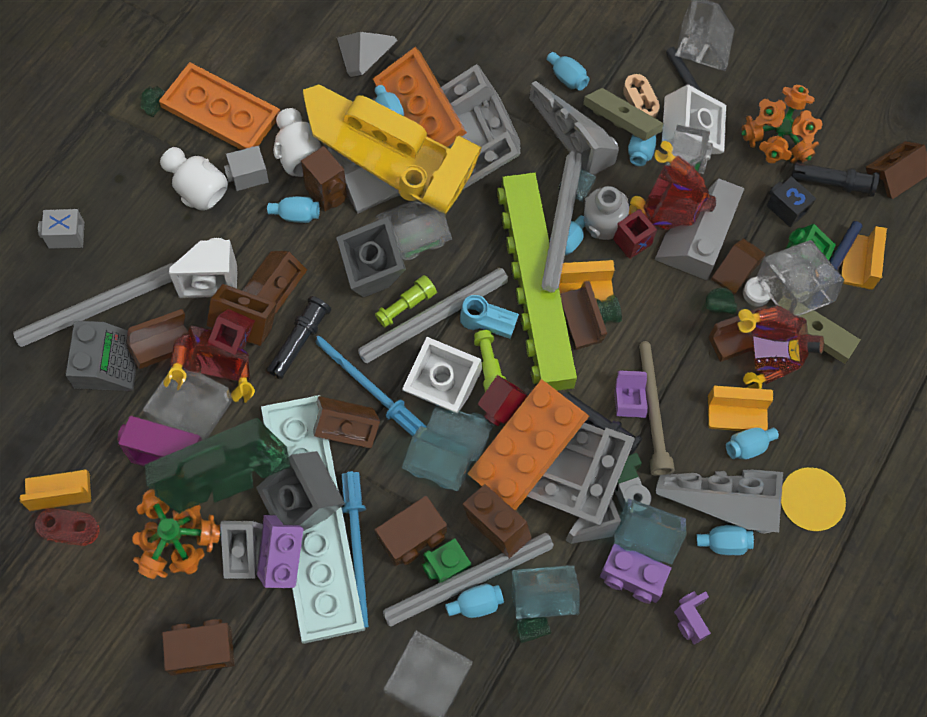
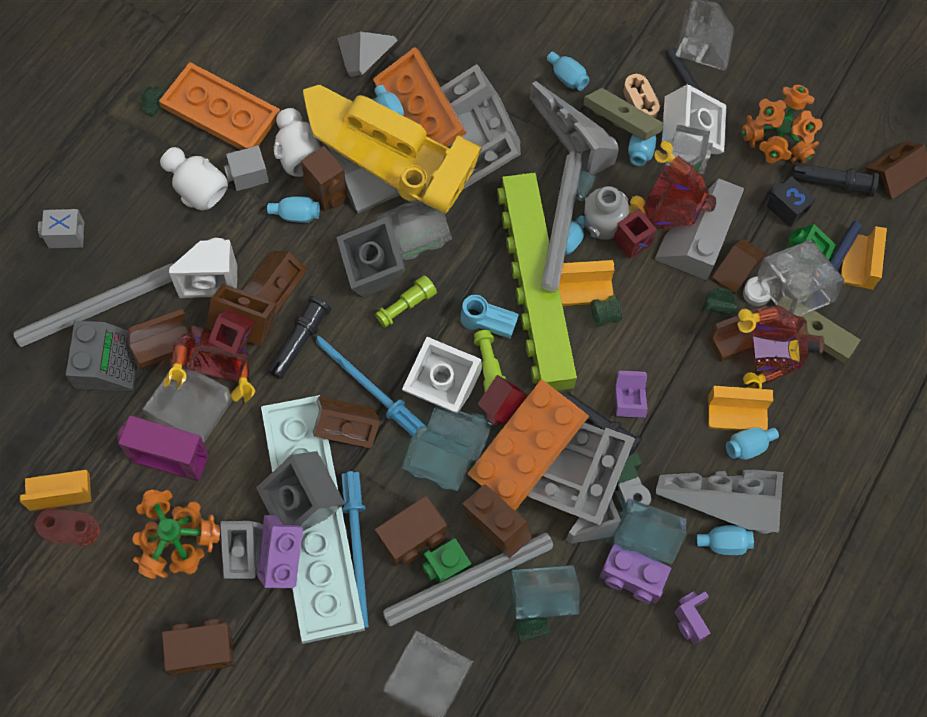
(217, 465): clear green piece -> none
(431, 316): light grey axle -> none
(476, 601): medium azure plant -> none
(583, 317): reddish brown panel -> none
(661, 461): dark tan piece -> none
(813, 499): yellow sticker -> none

